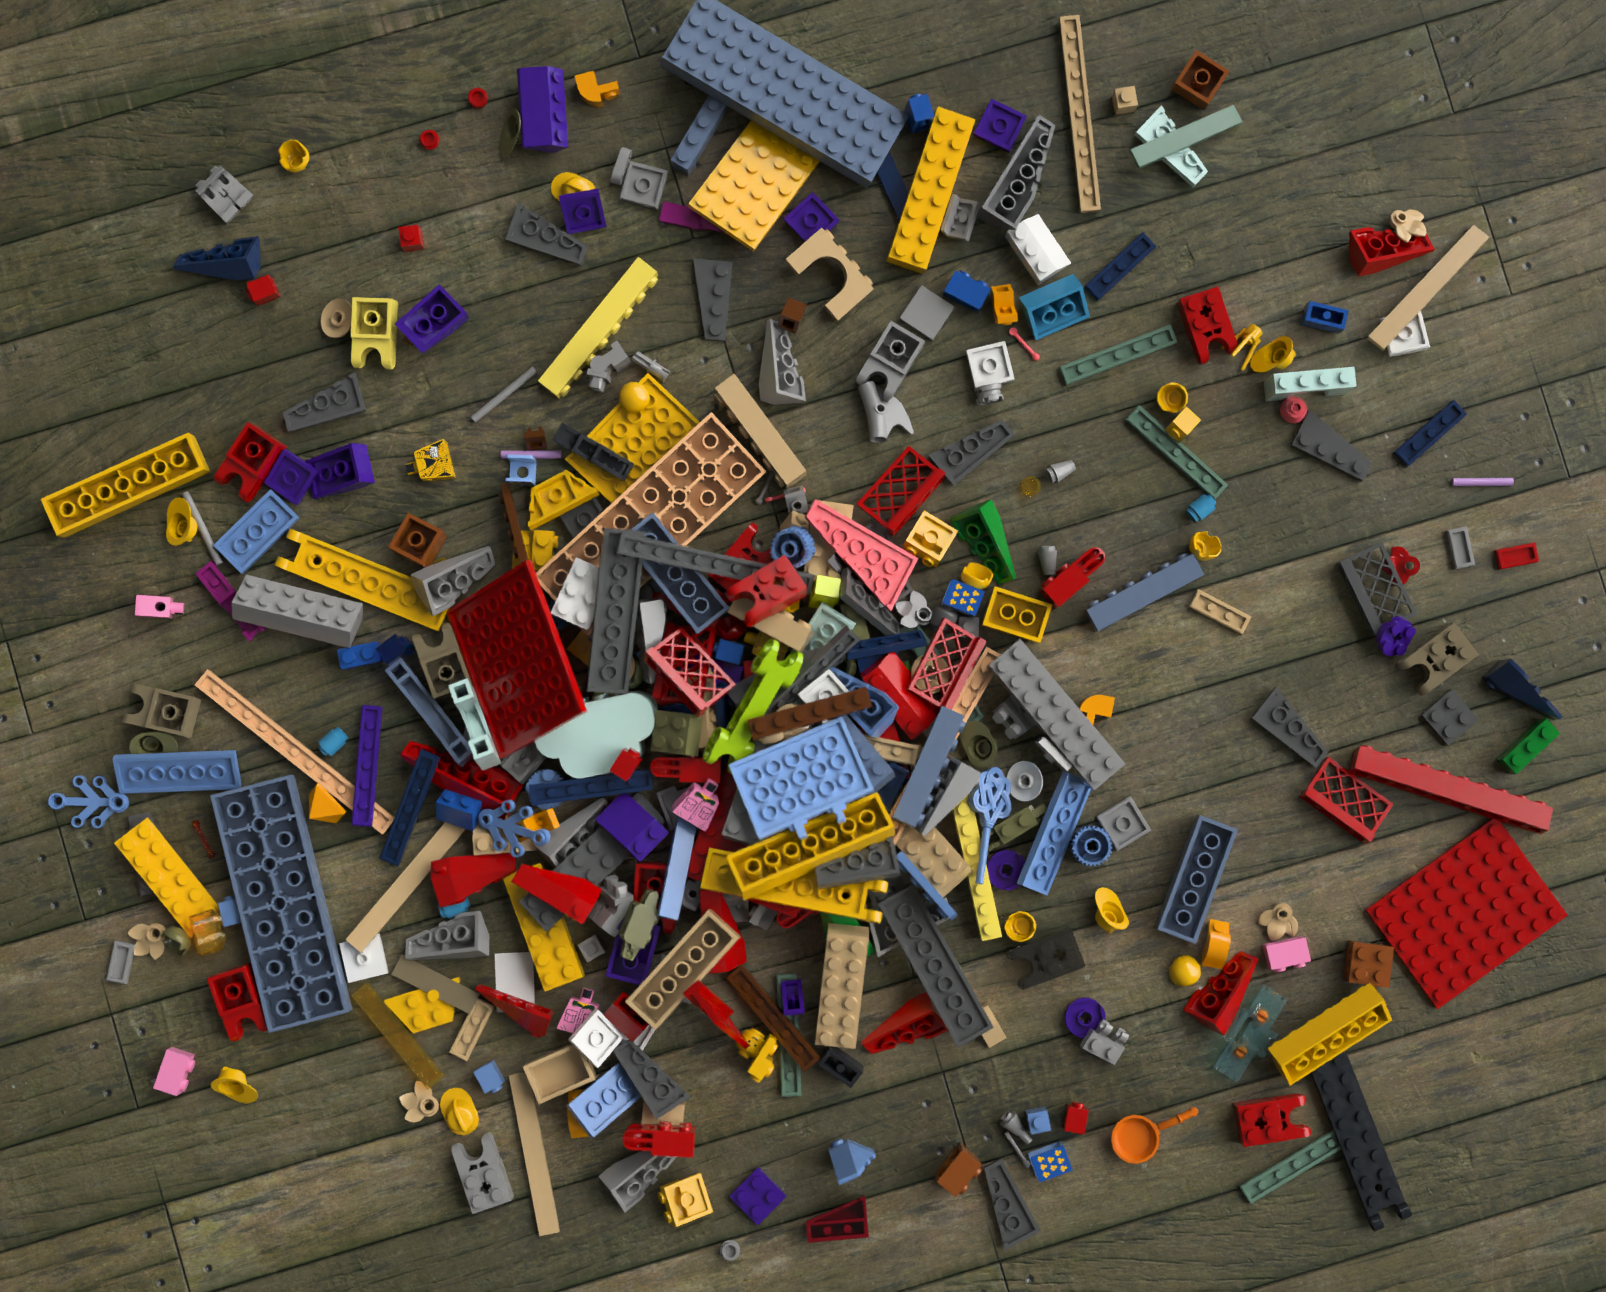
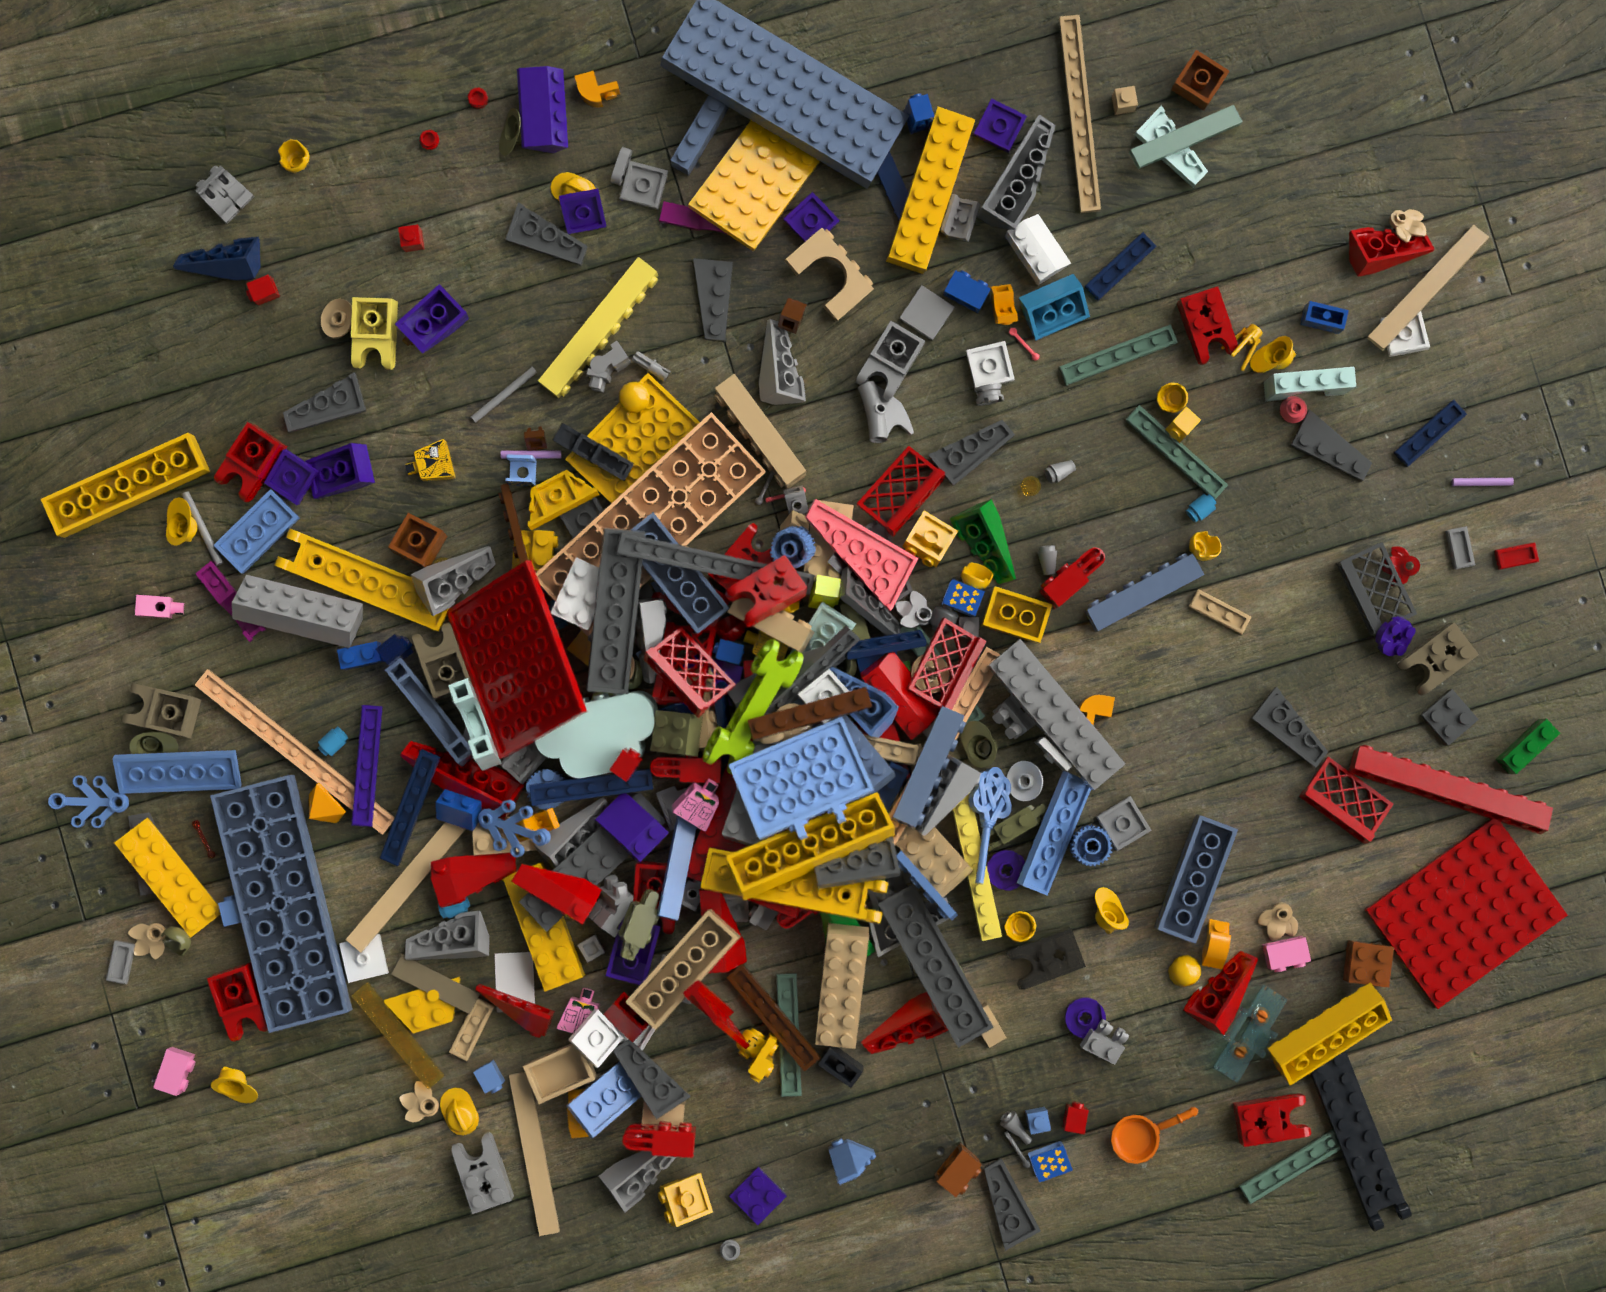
(207, 932): clear yellow brick -> none
(792, 997): dark purple slope -> none
(840, 1223): dark red wedge -> none
(1512, 682): dark blue wedge -> none

